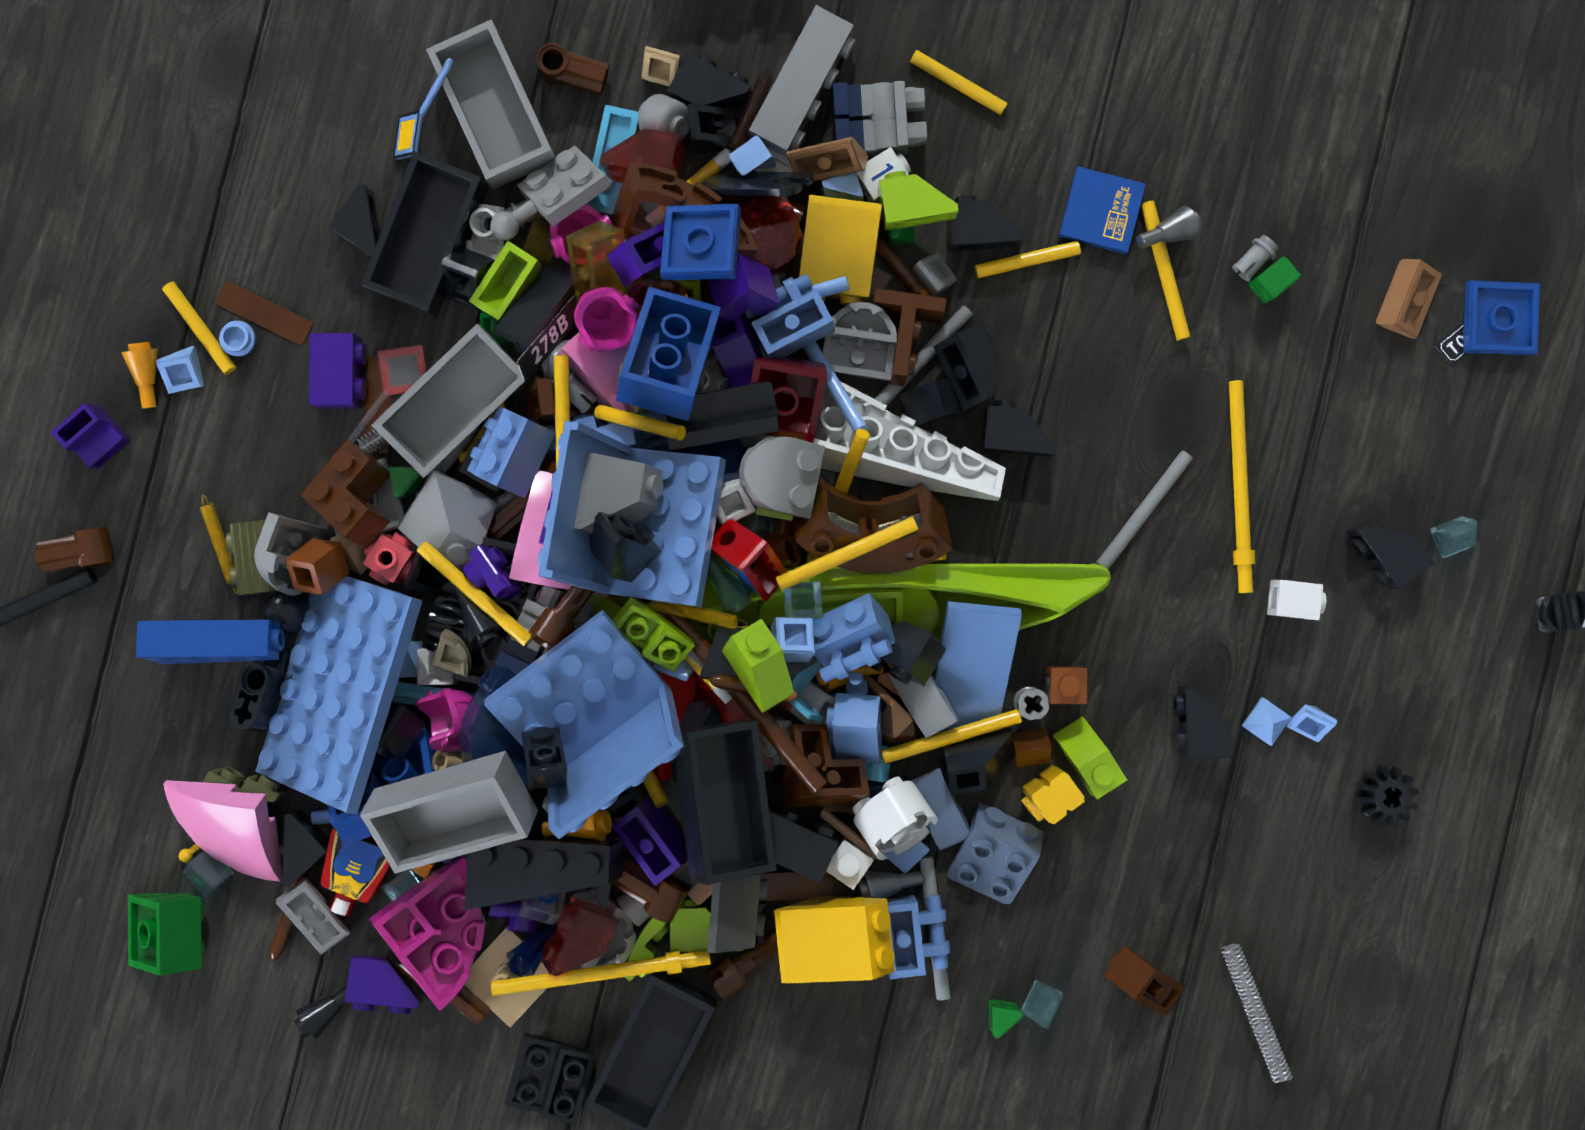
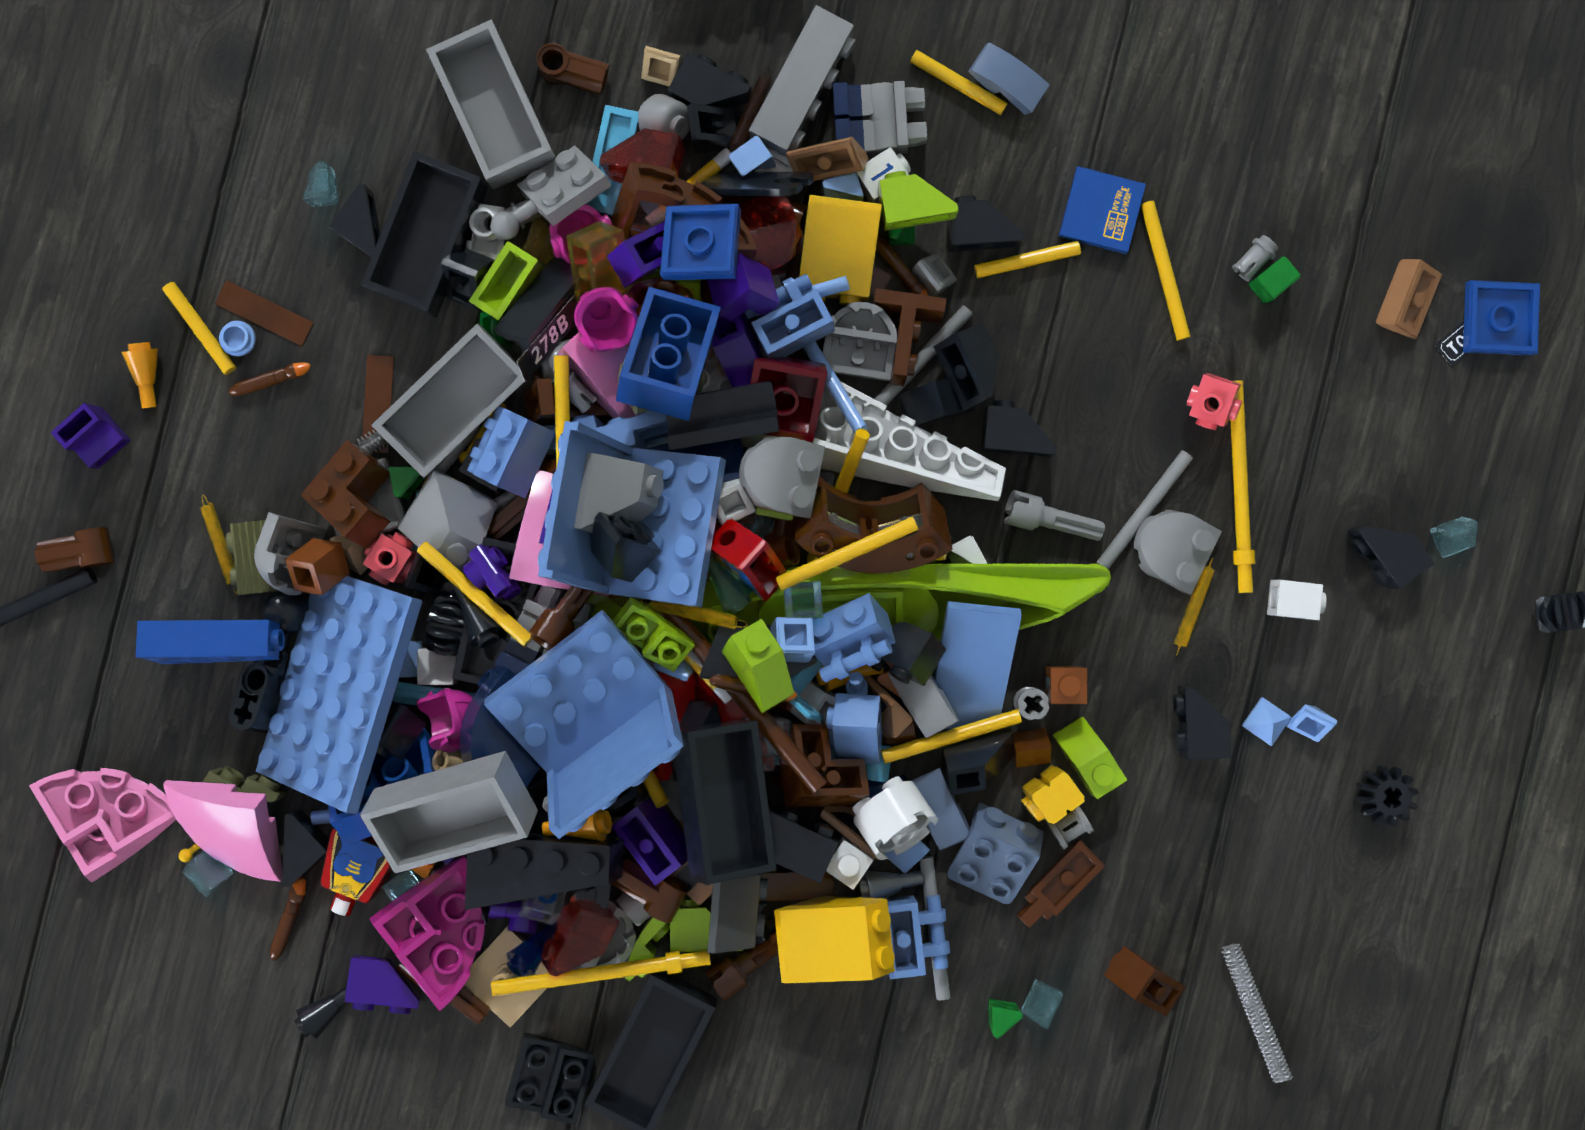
(102, 815): none -> bright pink brick
(165, 932): green slope -> none
(181, 370): light blue slope -> none
(269, 379): none -> reddish brown piece
(313, 916): light grey plate -> none
(321, 186): none -> clear light blue slope
(336, 370): dark purple brick -> none
(399, 371): clear piece -> none
(410, 123): piece -> none
(453, 654): dark tan tile -> none
(544, 758): black slope -> none
(640, 422): yellow bar -> none
(966, 552): none -> white slope
(1006, 74): none -> sand blue slope
(1030, 512): none -> light grey piece
(1060, 883): none -> reddish brown hinge
(1083, 825): none -> light grey bush
(1175, 548): none -> light grey slope
(1179, 226): flat silver cone -> none
(1198, 609): none -> yellow piece
(1224, 391): none -> coral brick

